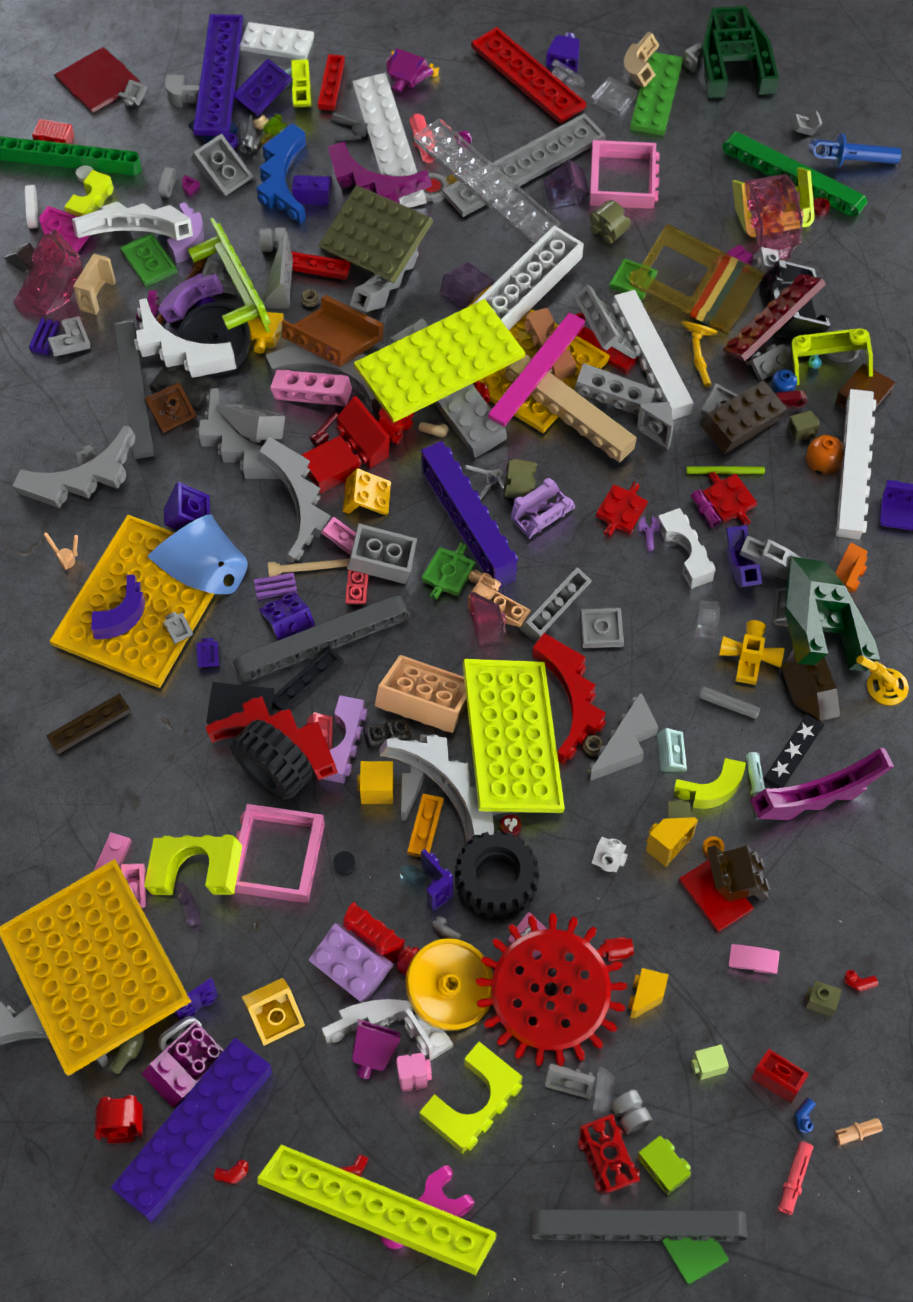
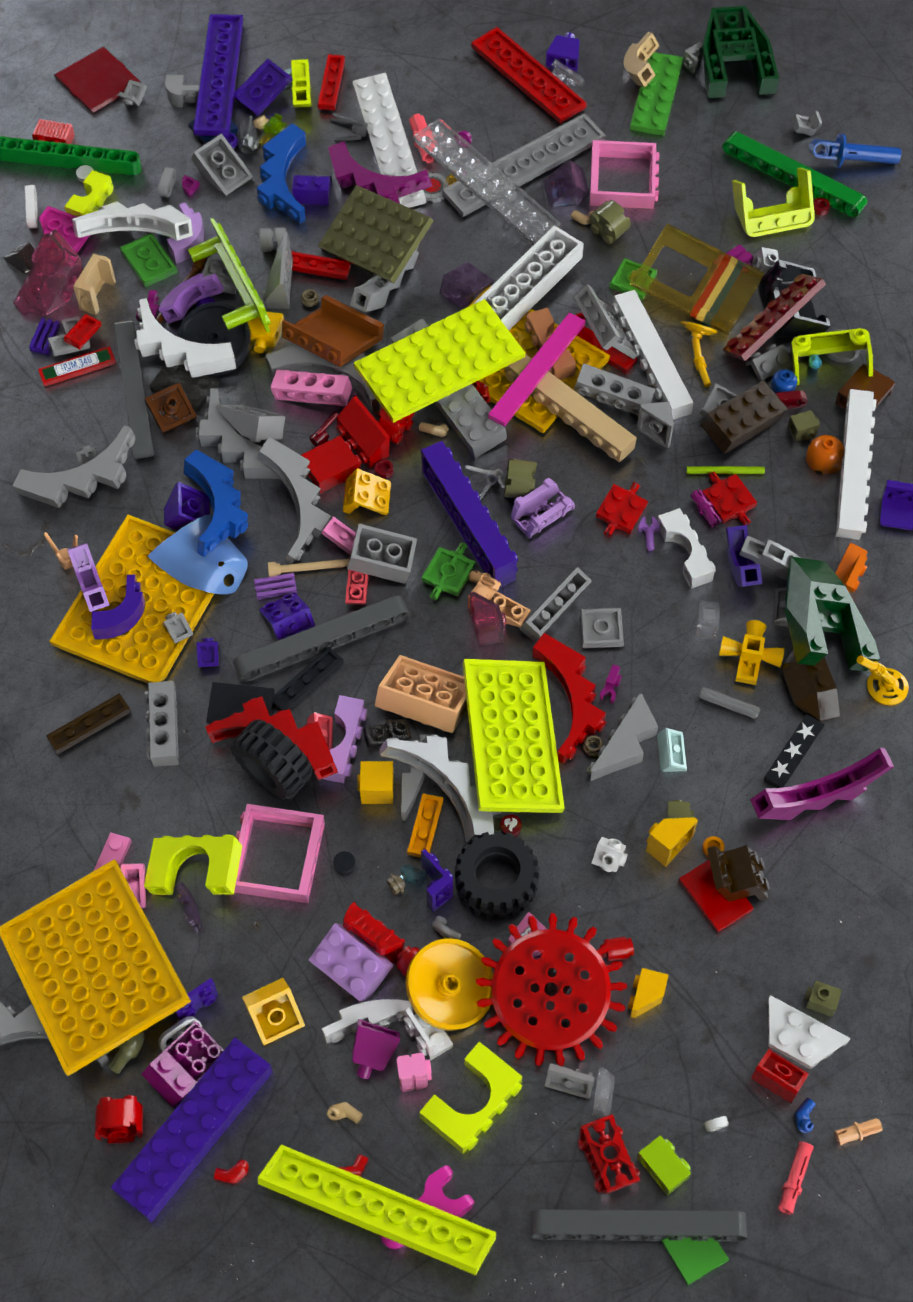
(77, 366): none -> tile
(82, 331): none -> red plate
(88, 577): none -> medium lavender arch
(167, 753): none -> light grey brick
(225, 500): none -> blue arch
(277, 41): white plate -> none
(344, 1110): none -> tan arm
(384, 469): none -> dark red tile
(396, 884): none -> dark tan plate
(408, 69): magenta torso -> none
(579, 217): none -> tan arm
(613, 680): none -> magenta plate
(614, 96): clear plate -> none
(630, 1110): light grey wheel -> none
(709, 1062): yellowish green brick -> none
(716, 792): neon yellow arch -> none
(716, 1124): none -> white tile
(754, 958): bright pink slope -> none
(755, 773): light aqua pin -> none
(775, 213): clear pink slope -> none
(800, 1035): none -> white wing
(859, 984): red arm -> none

